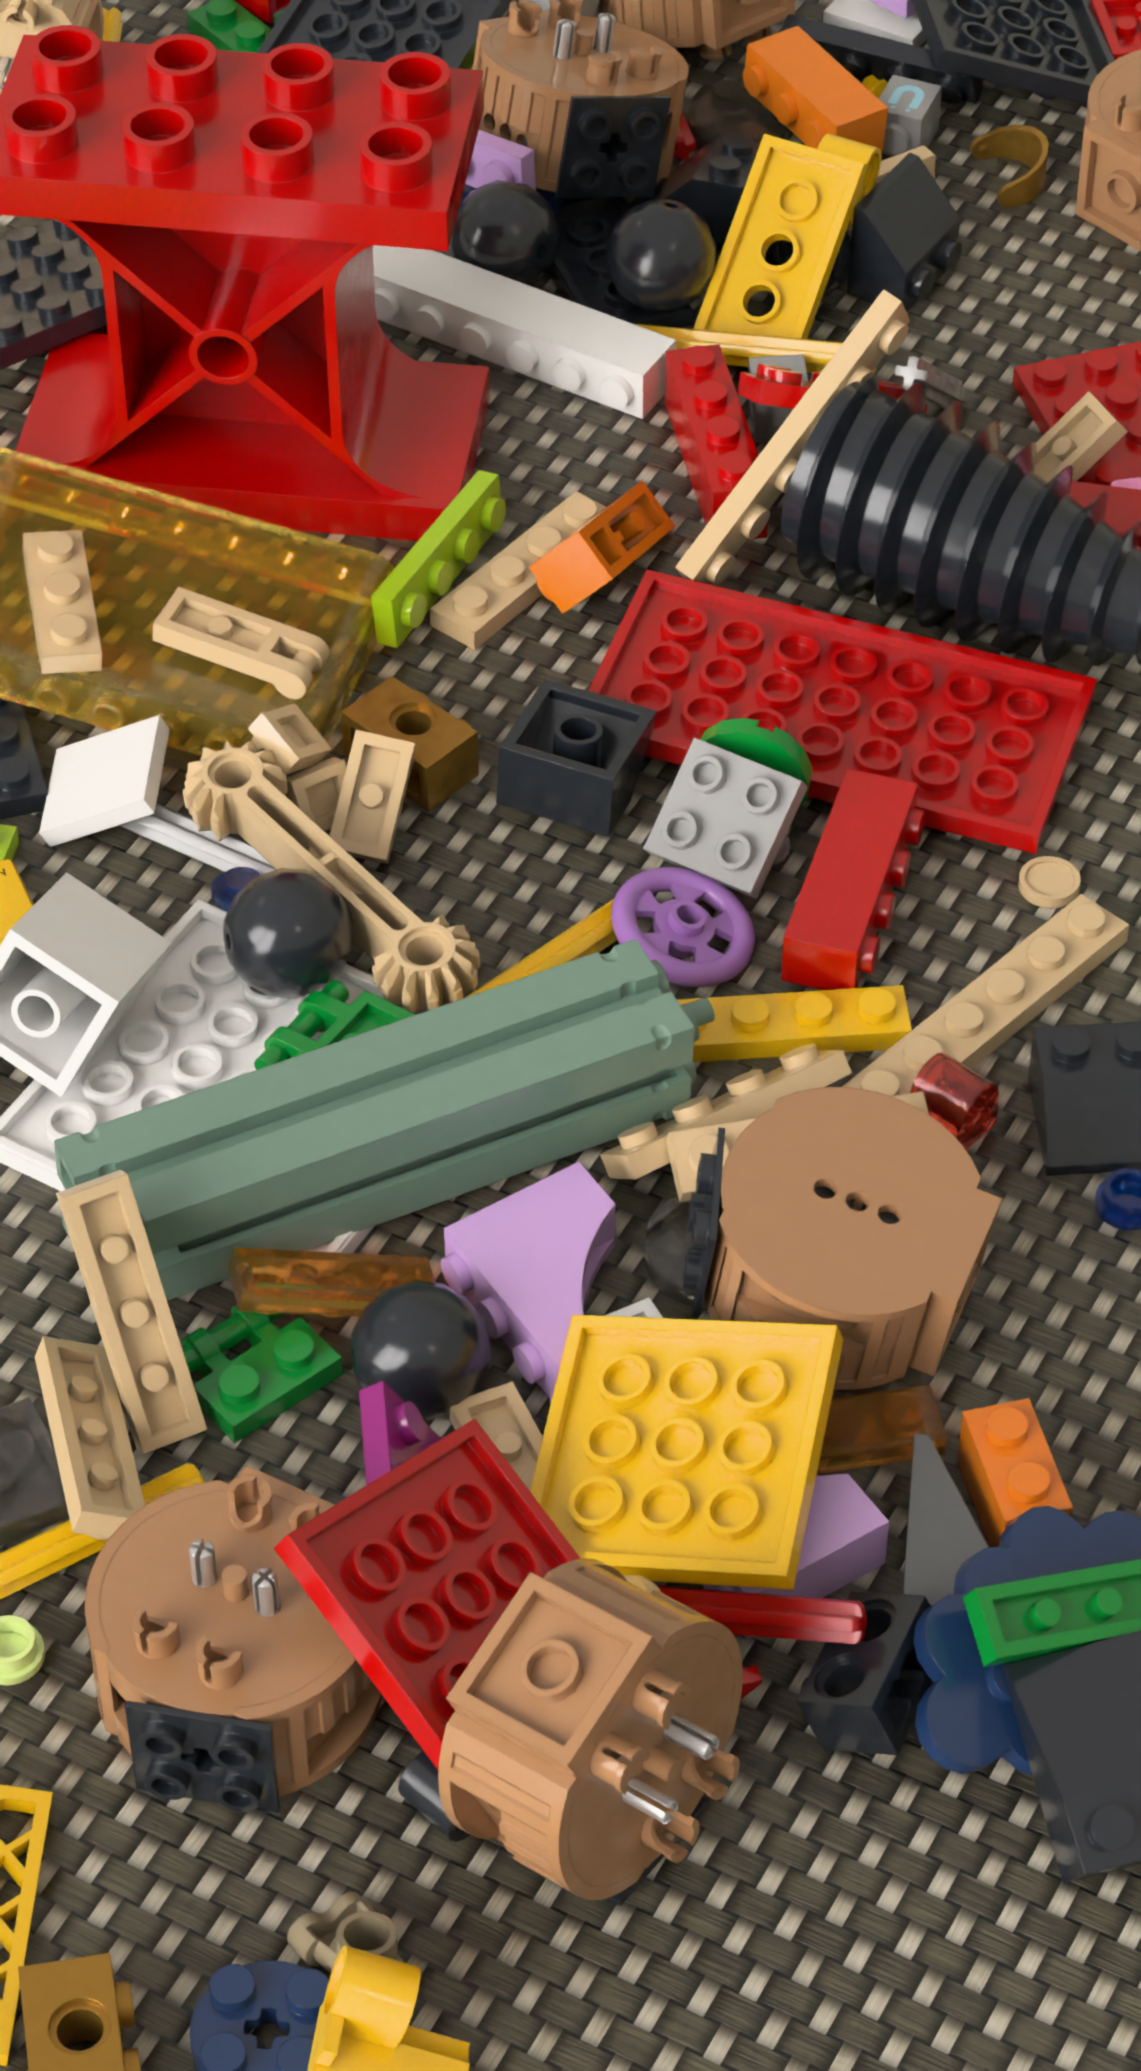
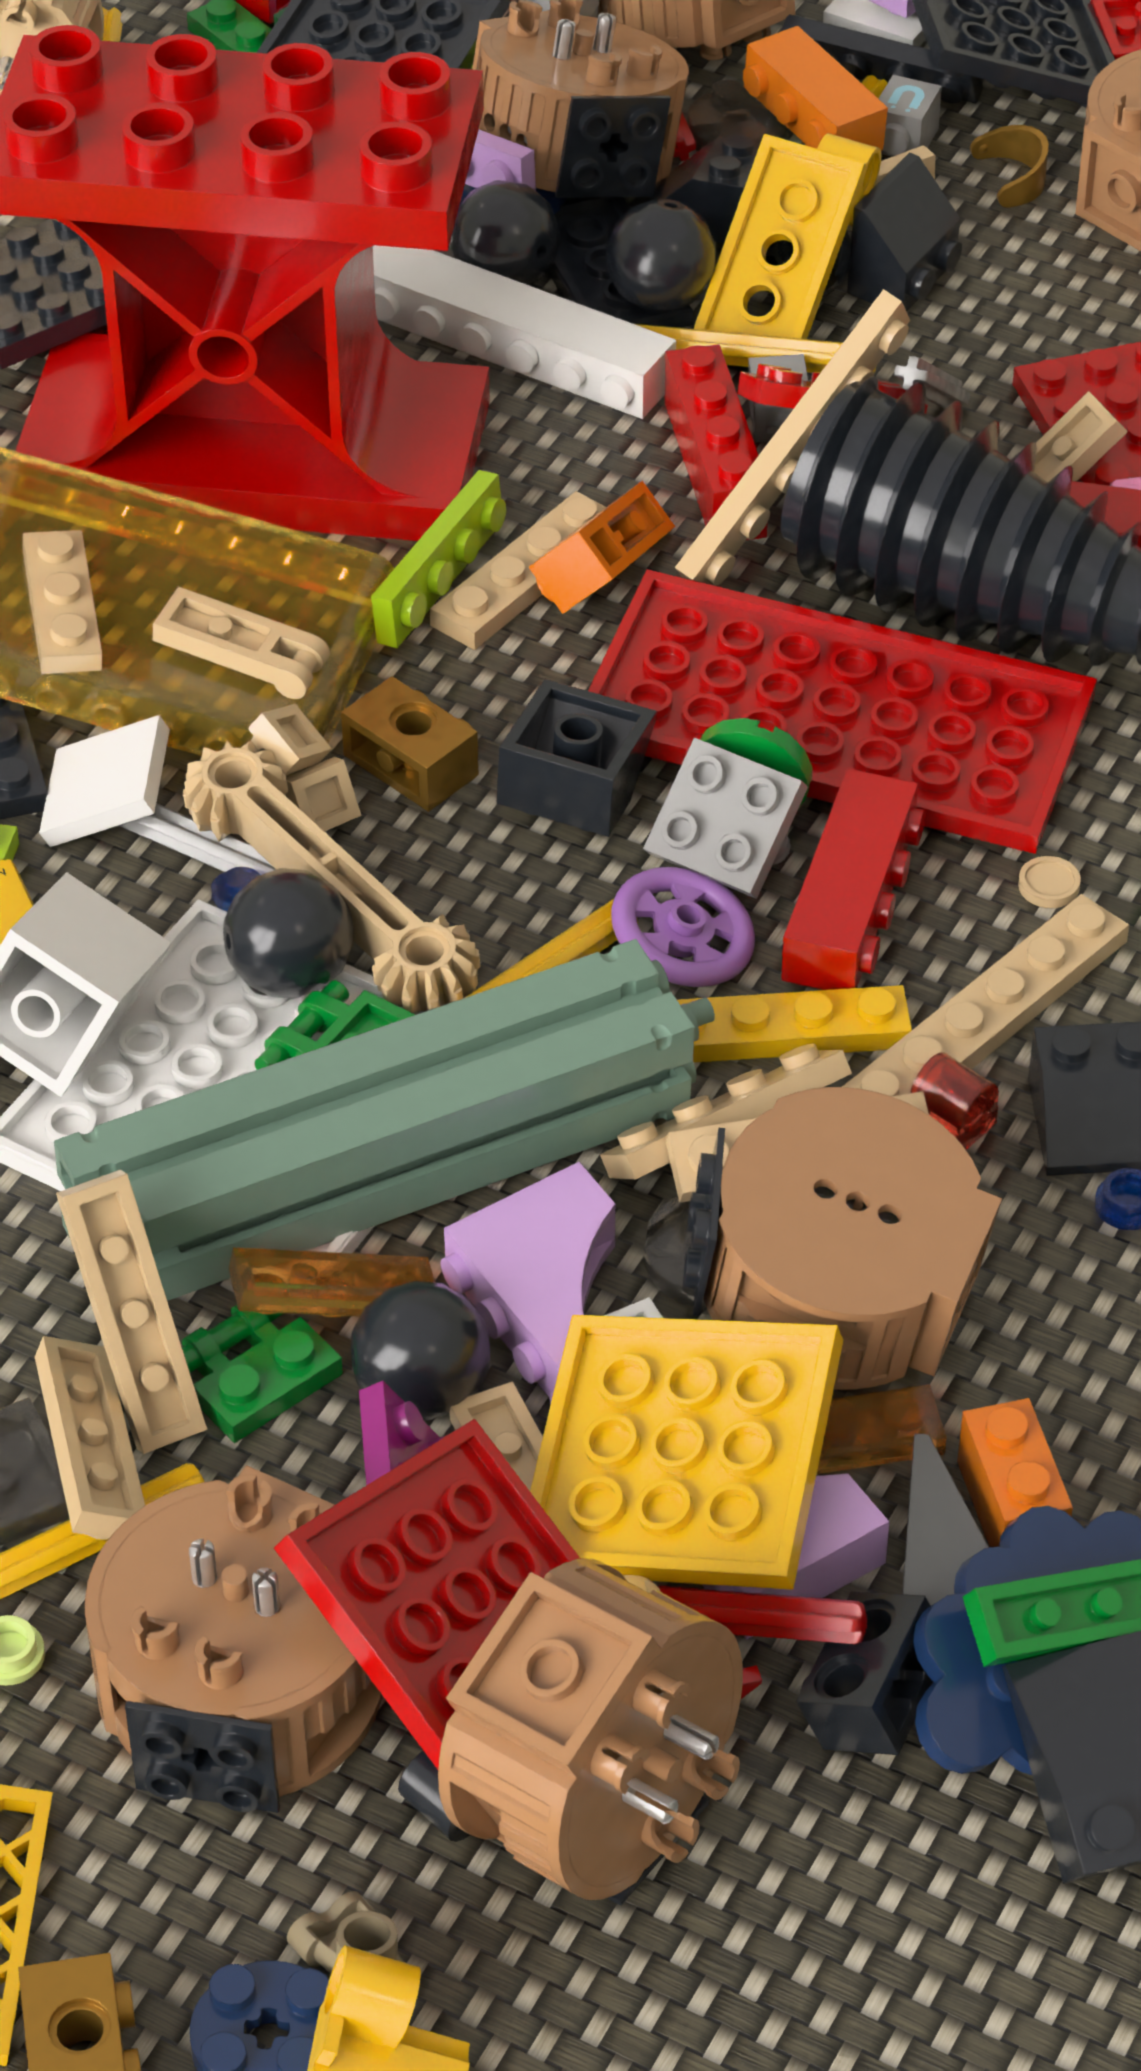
(372, 795): tan plate -> none

